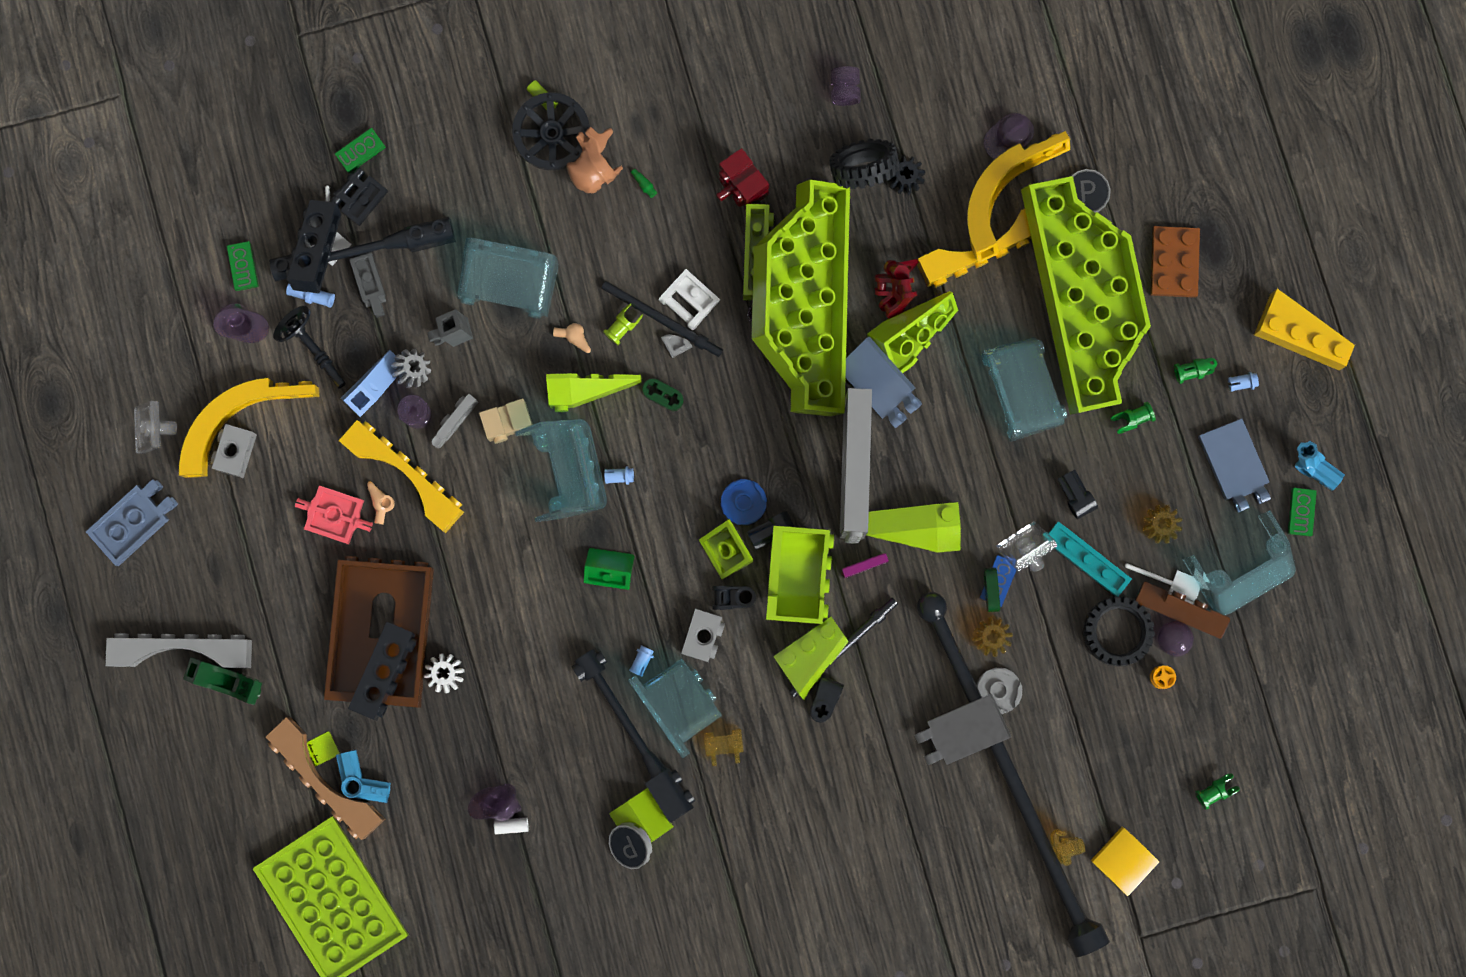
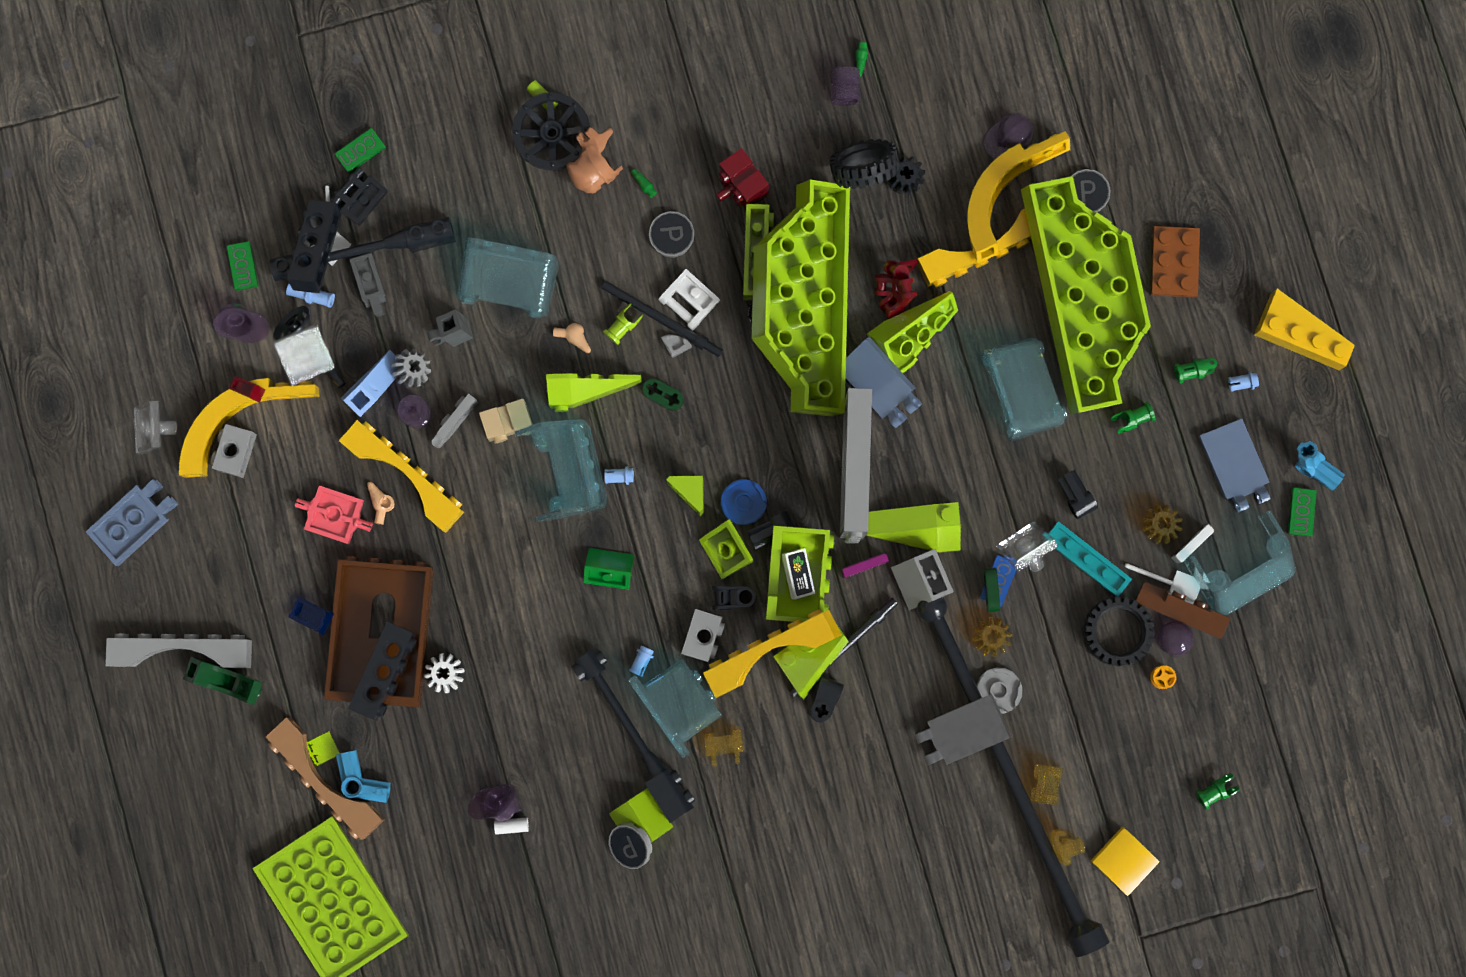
(247, 389): none -> dark red piece
(303, 355): none -> clear tile
(311, 615): none -> clear blue tile
(671, 234): none -> black tile
(690, 490): none -> lime slope
(798, 573): none -> tile
(811, 633): none -> yellow arch
(861, 56): none -> green piece
(920, 578): none -> light grey slope
(1047, 784): none -> clear yellow piece
(1192, 544): none -> white tile

